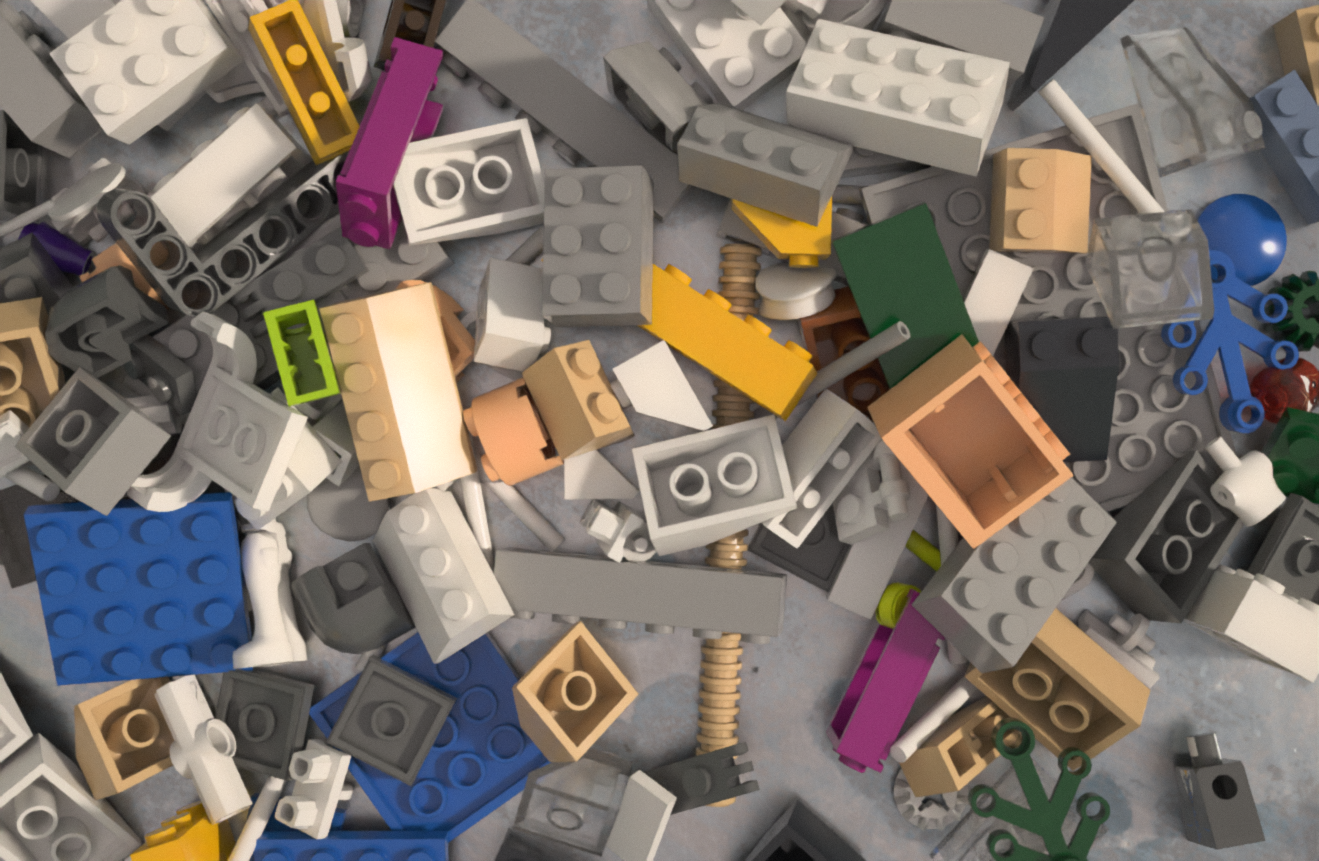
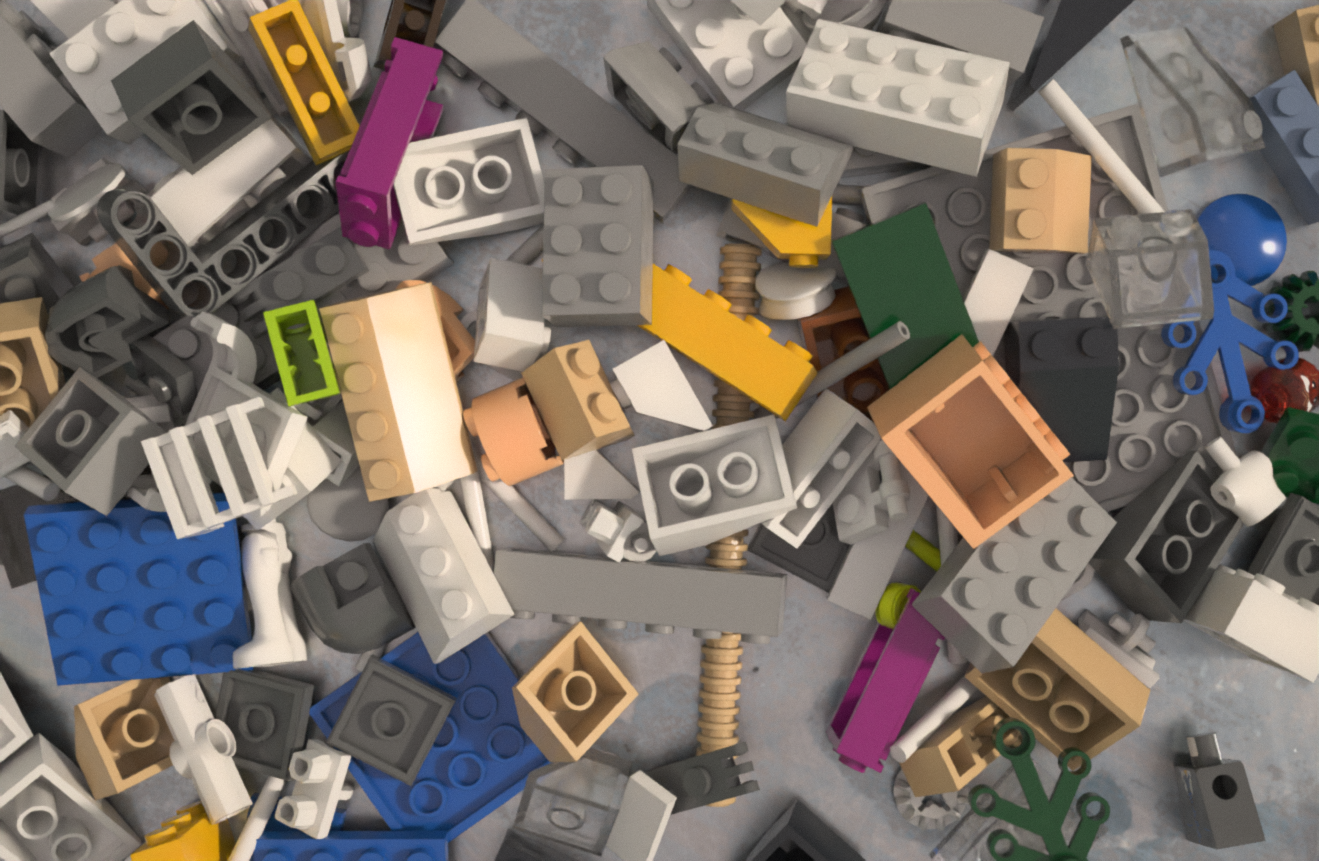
(64, 251): dark purple cone -> none
(183, 480): none -> white plate
(190, 98): none -> dark grey brick

